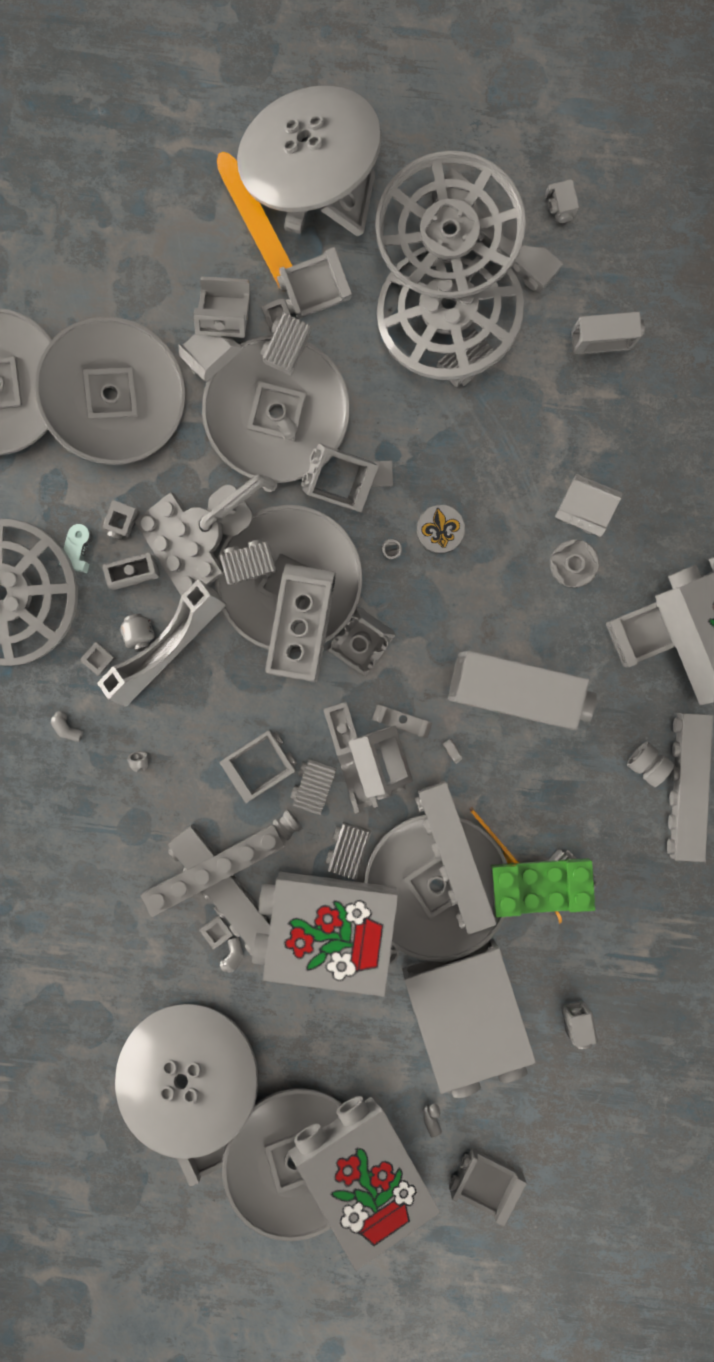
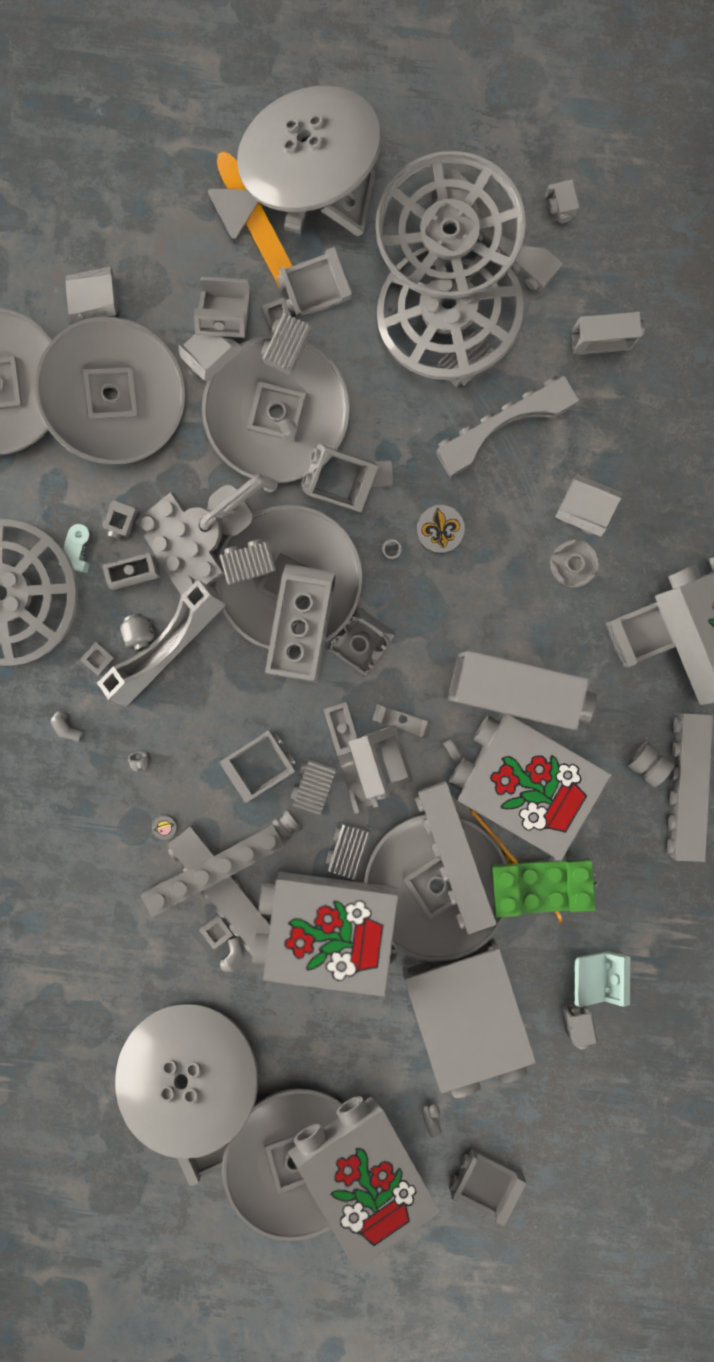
(91, 294): none -> light grey slope
(164, 827): none -> tile
(233, 207): none -> light grey piece
(528, 784): none -> light grey brick
(547, 402): none -> light grey arch
(602, 978): none -> light aqua bracket

